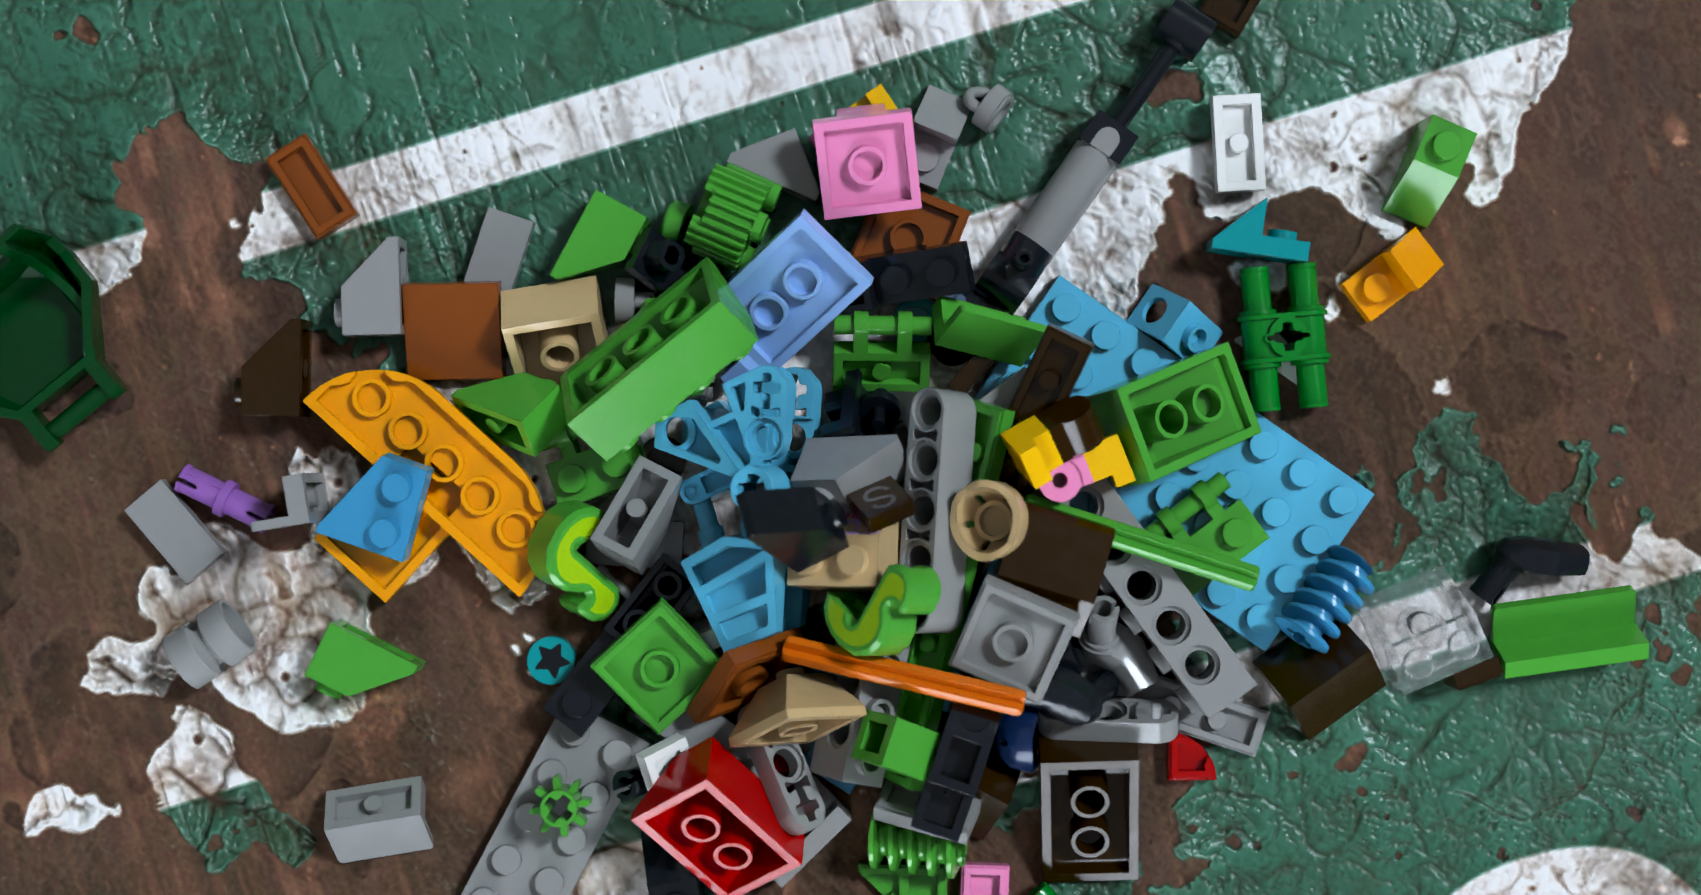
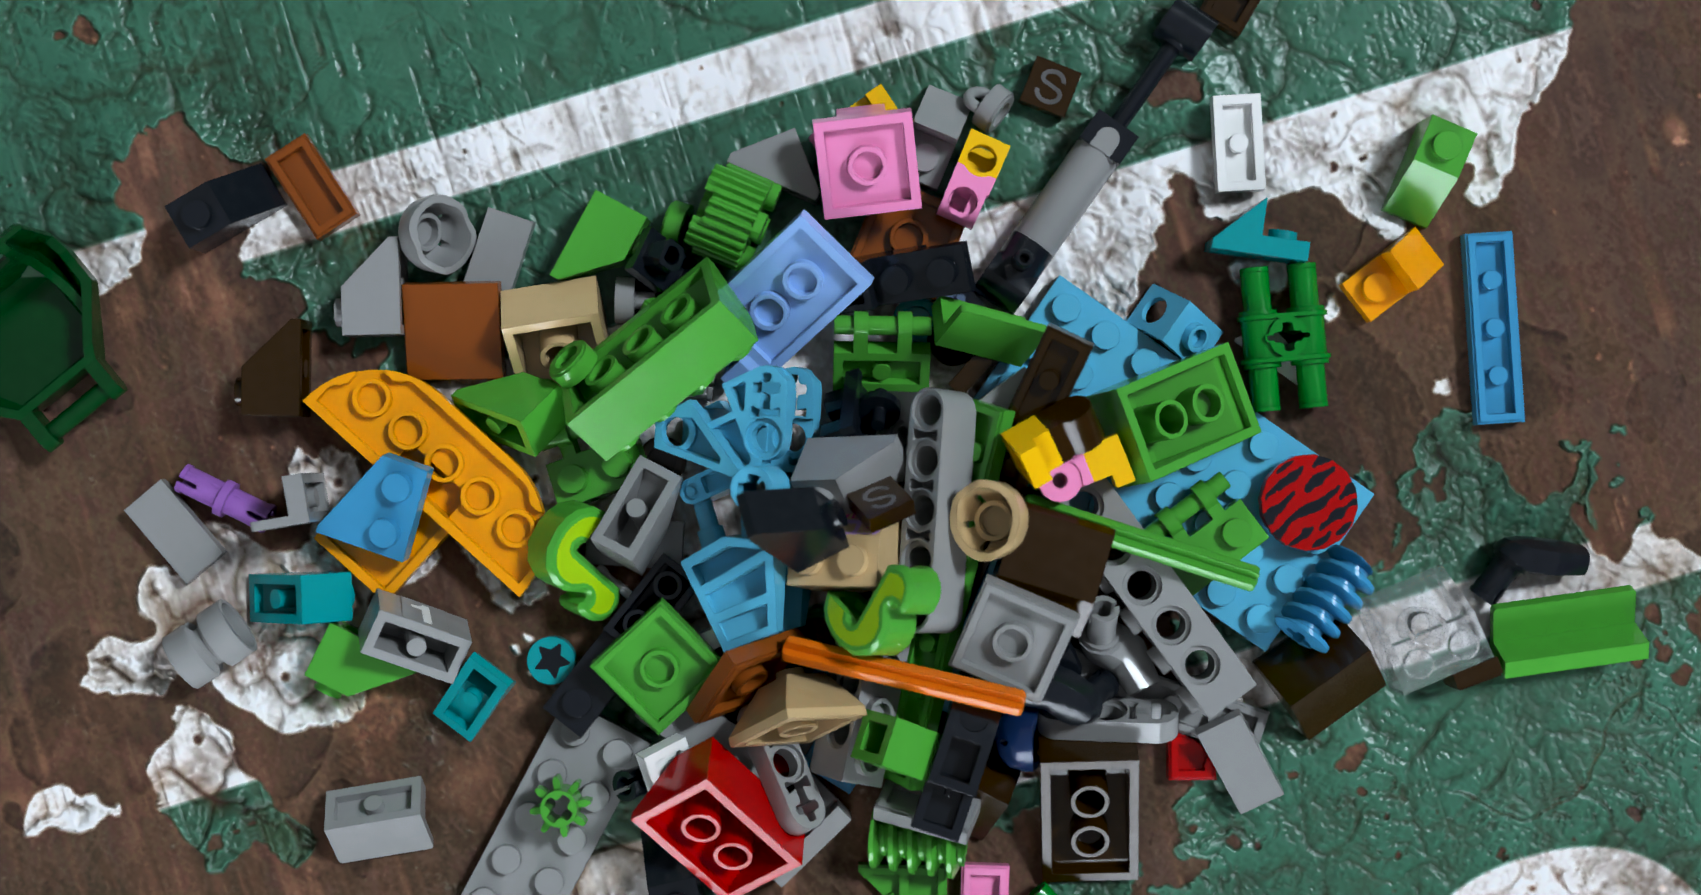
(225, 207): none -> black slope
(301, 597): none -> teal slope
(414, 636): none -> light grey brick
(422, 230): none -> light grey helmet
(473, 696): none -> teal slope
(572, 364): none -> bright green tile
(972, 178): none -> leg
(1050, 87): none -> dark brown tile
(1239, 761): none -> light grey tile
(1308, 502): none -> red tile
(1492, 327): none -> dark azure tile

